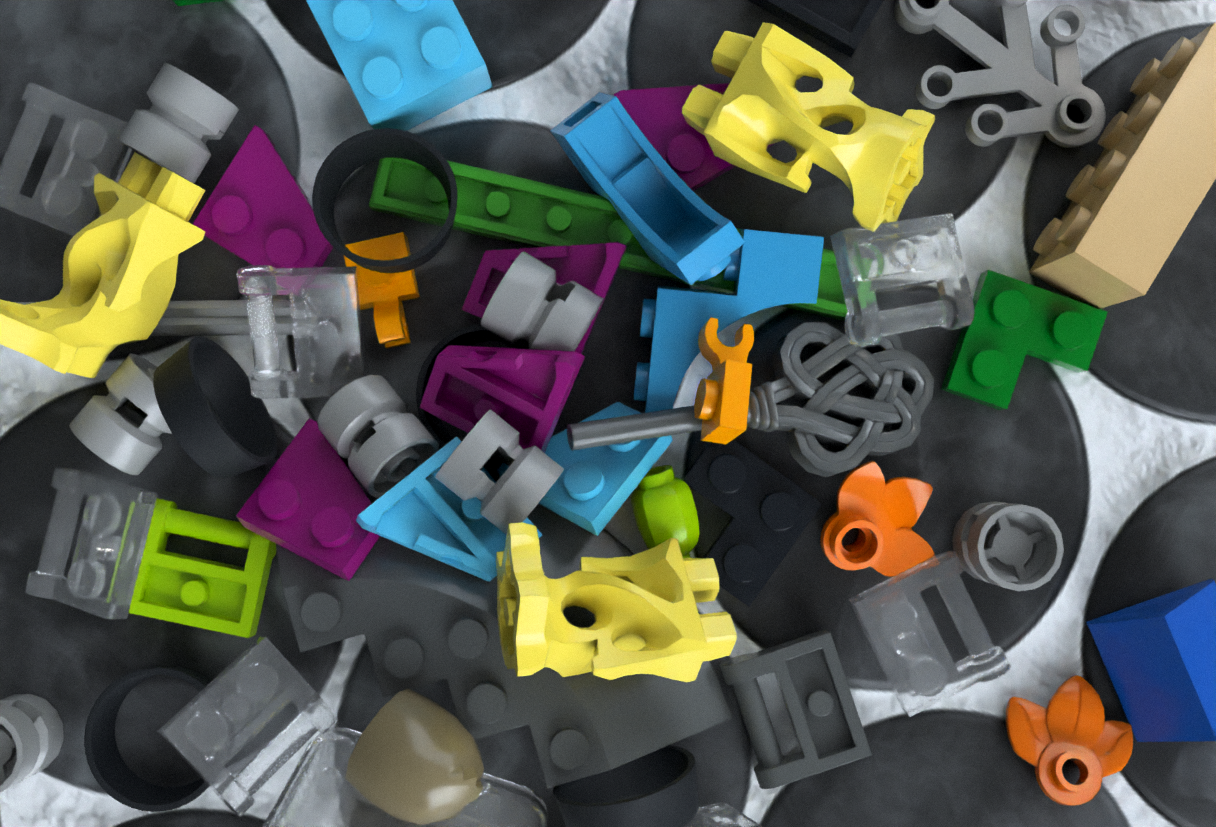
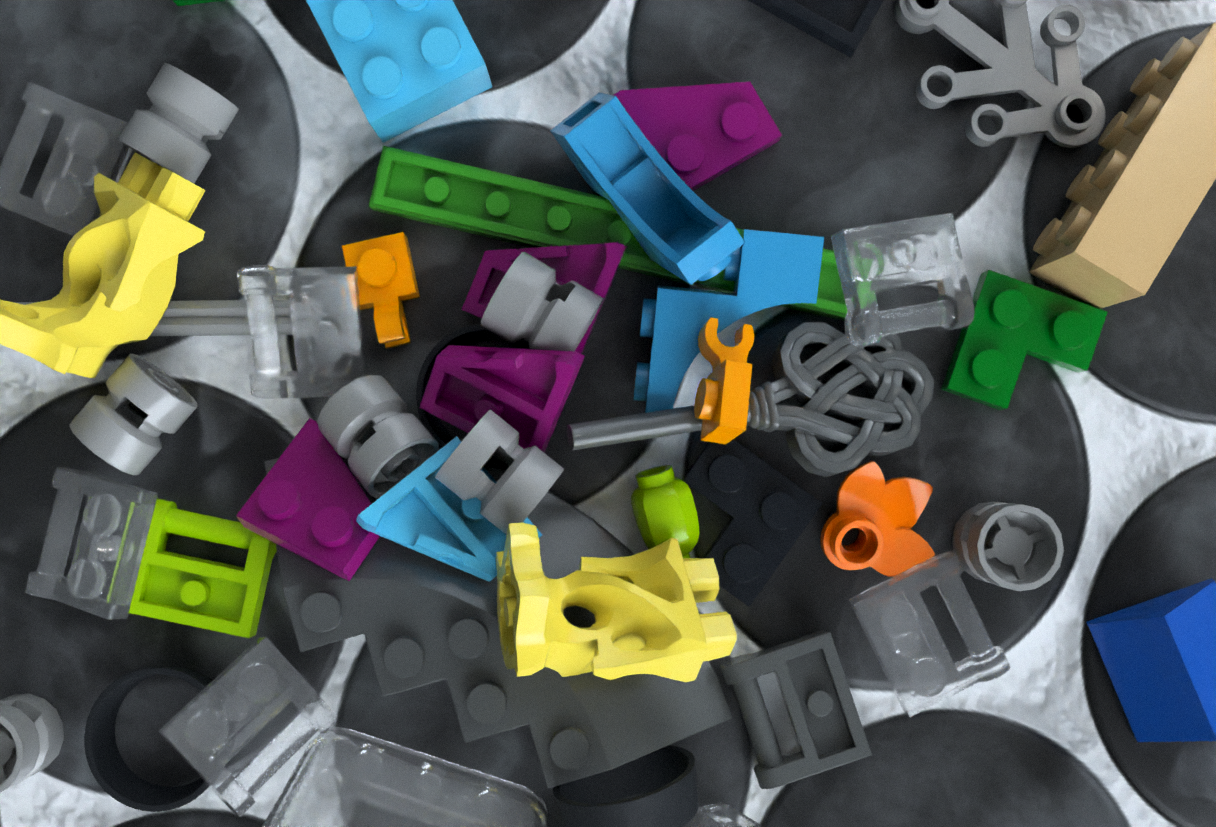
(247, 430): black tyre -> none
(263, 210): magenta wing -> none
(366, 148): black tyre -> none
(416, 761): dark tan piece -> none
(600, 477): medium azure wing -> none
(762, 107): light yellow hips -> none
(1071, 730): orange plate -> none

